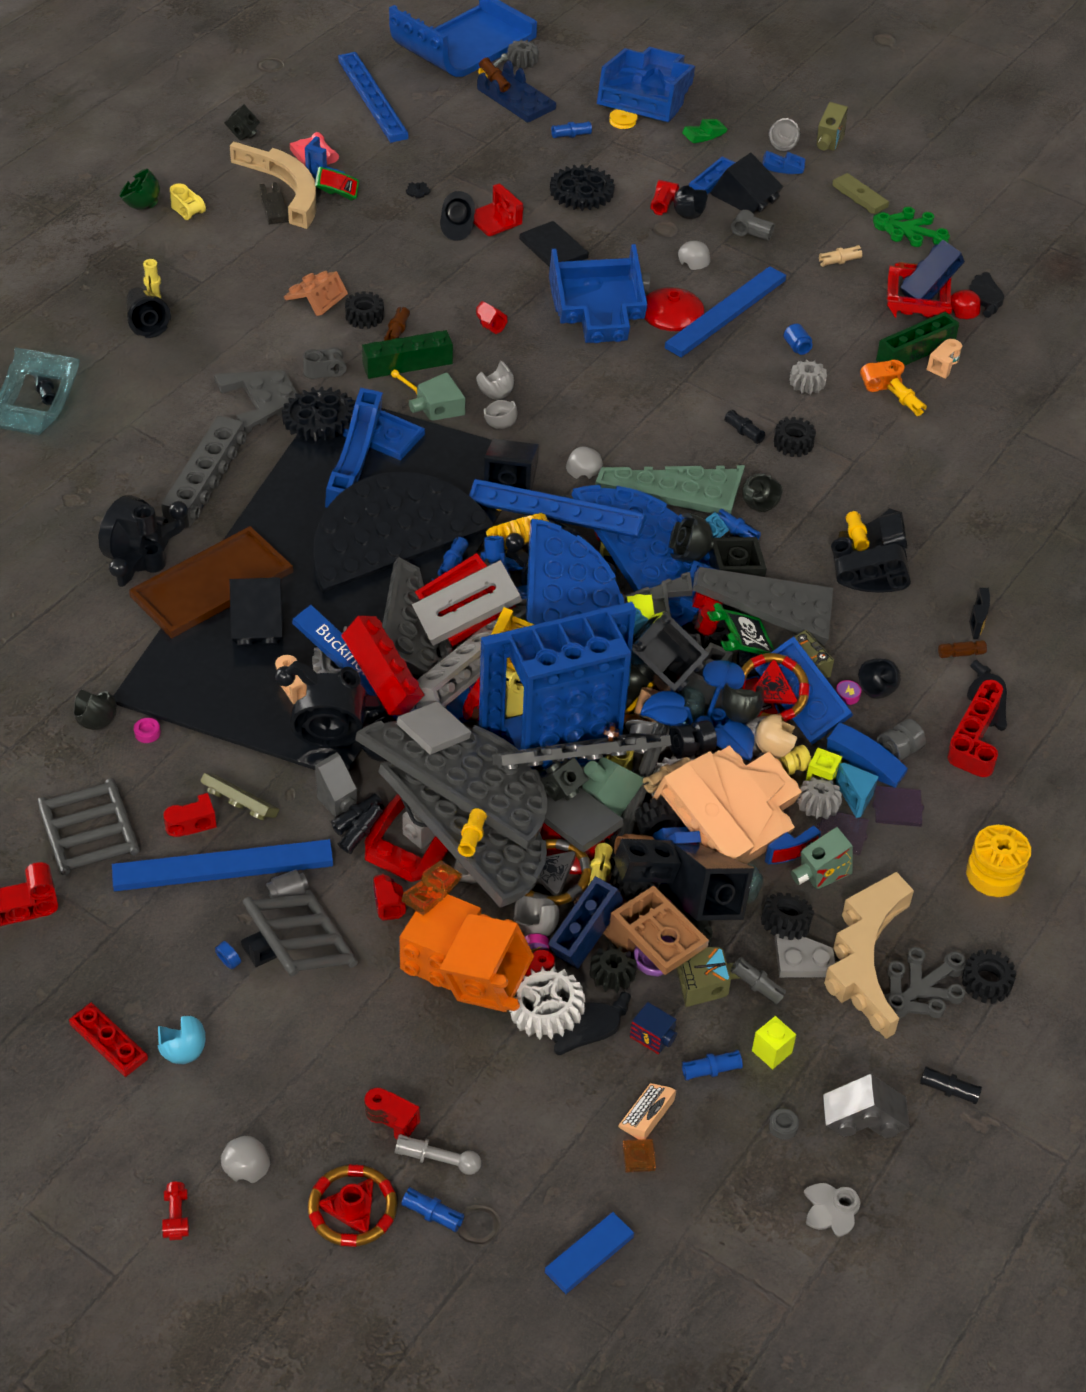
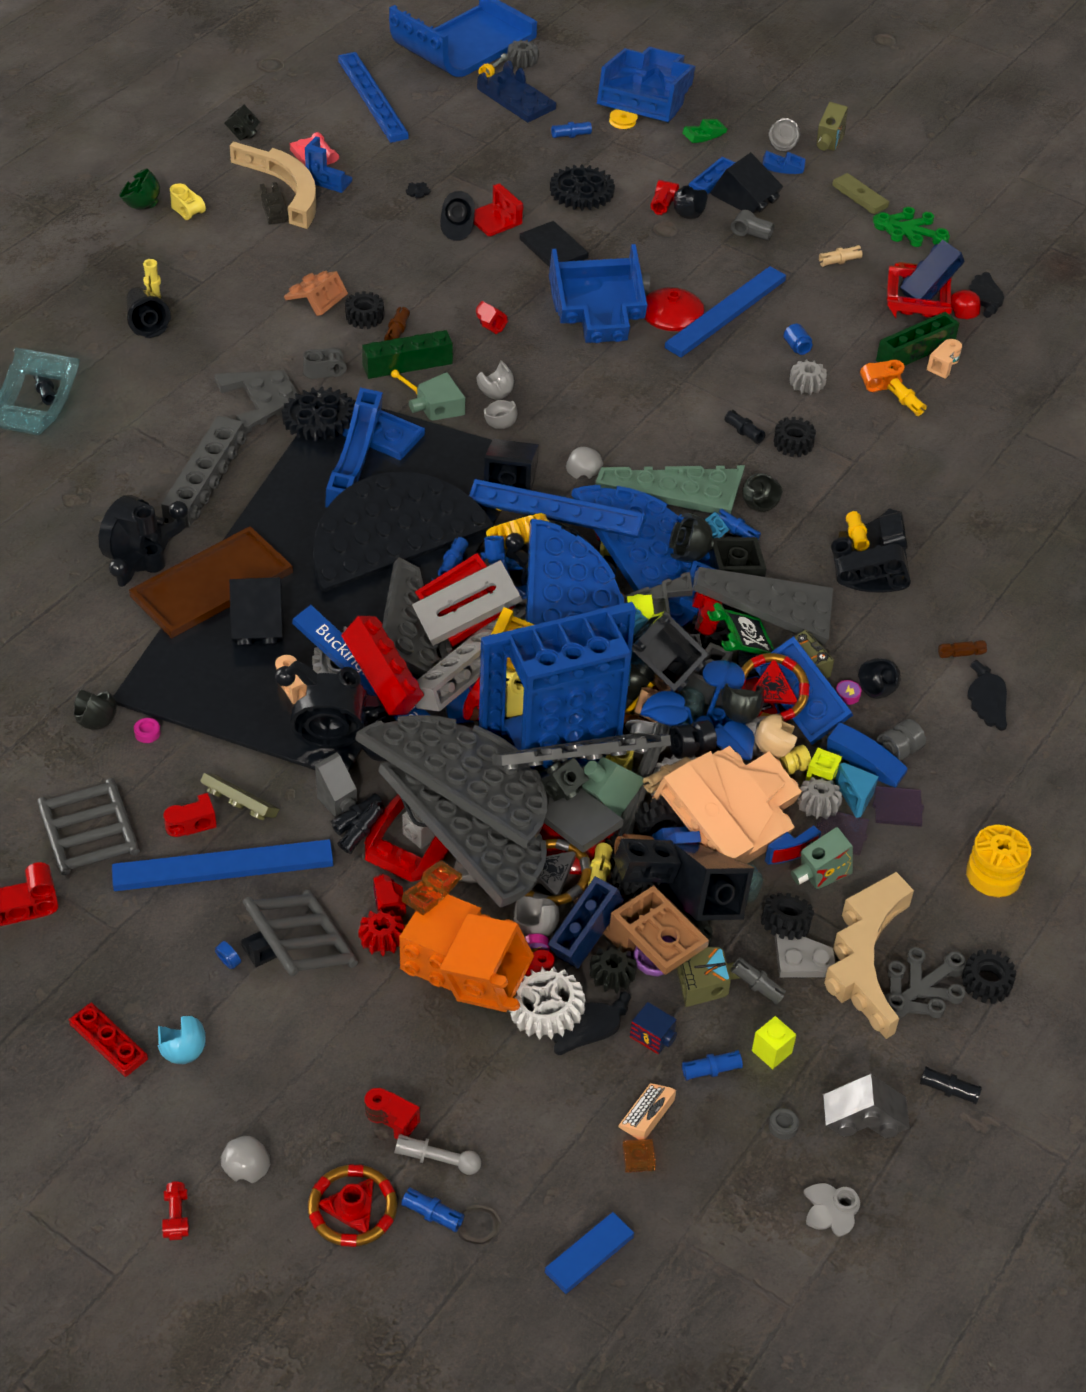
(287, 885): flat silver brick -> none
(337, 182): slope -> none
(381, 932): none -> red gear
(433, 727): light grey tile -> none
(472, 832): yellow pin -> none
(494, 74): reddish brown pin -> none
(611, 731): reddish brown axle -> none
(694, 254): light grey hair -> none
(966, 747): red beam -> none
(979, 612): black slope -> none

